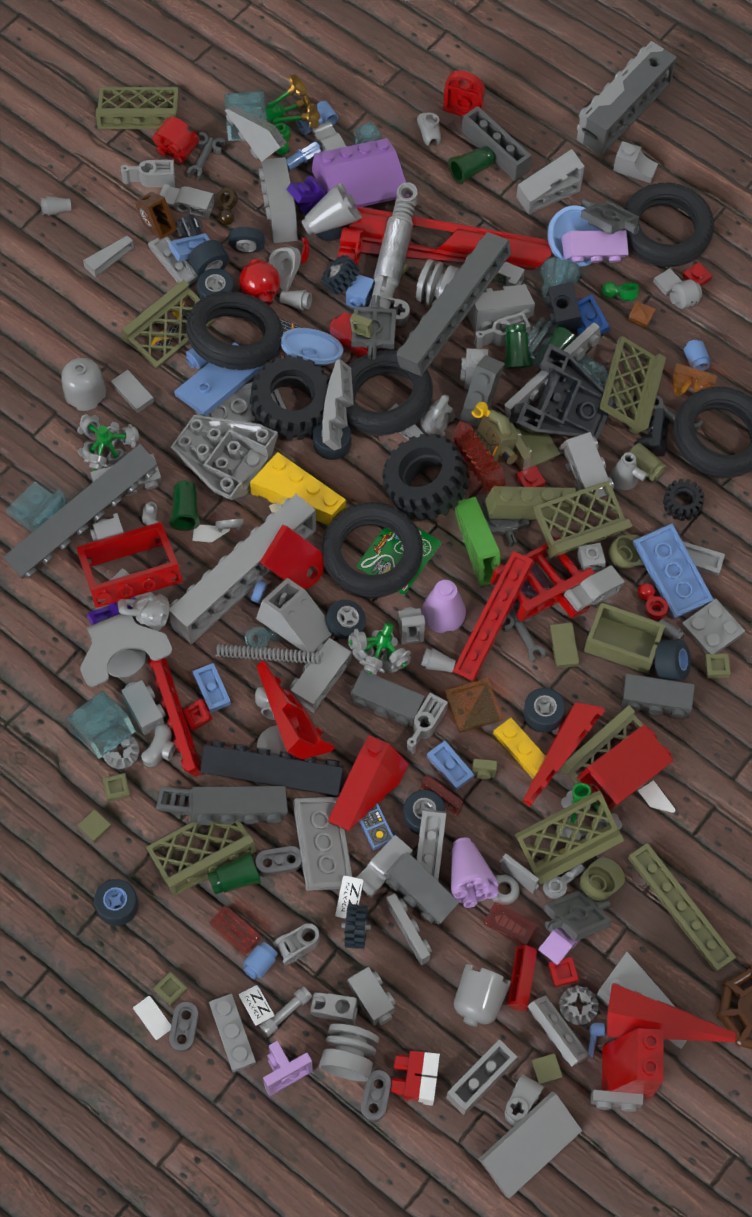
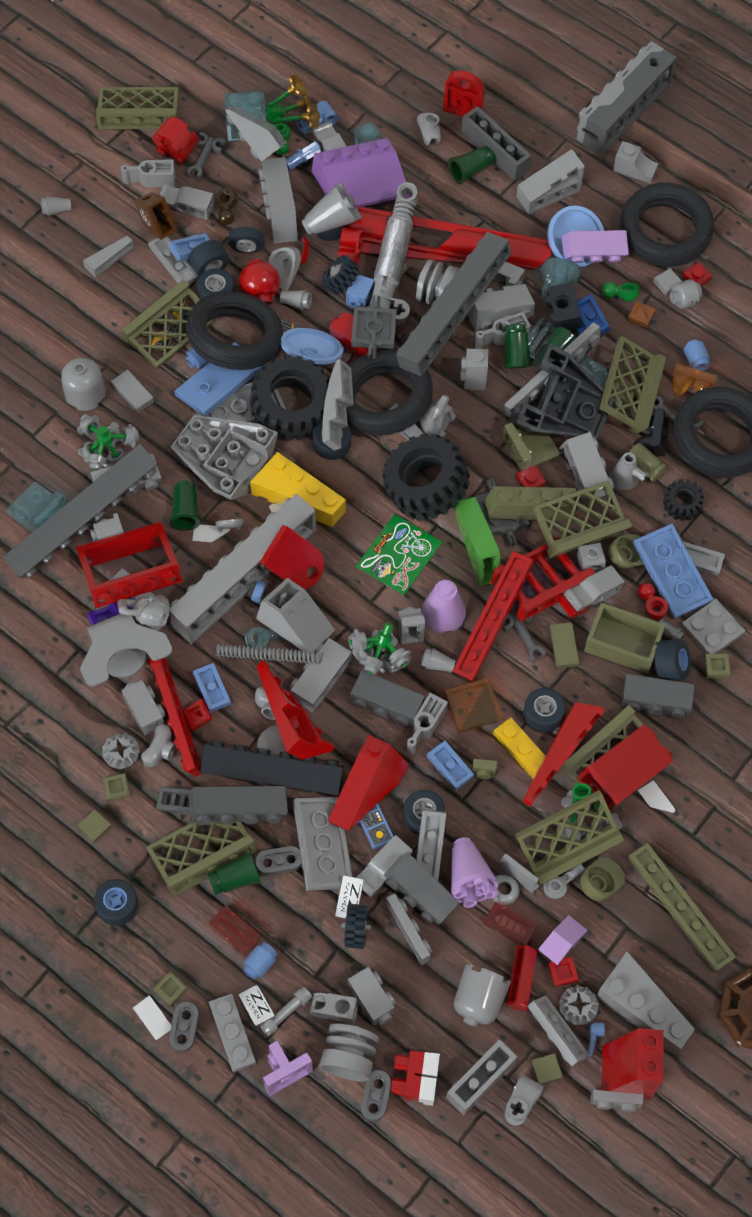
(101, 724): clear light blue brick -> none
(149, 514): light grey arm -> none
(189, 226): black gear -> none
(296, 944): light grey piece -> none
(306, 193): dark purple brick -> none
(351, 613): black wheel -> none
(361, 325): olive tile -> none
(372, 514): black tyre -> none
(451, 801): clear red tile -> none
(478, 457): clear red piece -> none
(482, 387): dark grey brick -> none
(496, 433): olive torso -> none
(530, 1145): light grey tile -> none
(577, 915): dark grey plate -> none
(609, 217): dark grey plate -> none
(632, 1010): red wedge -> none

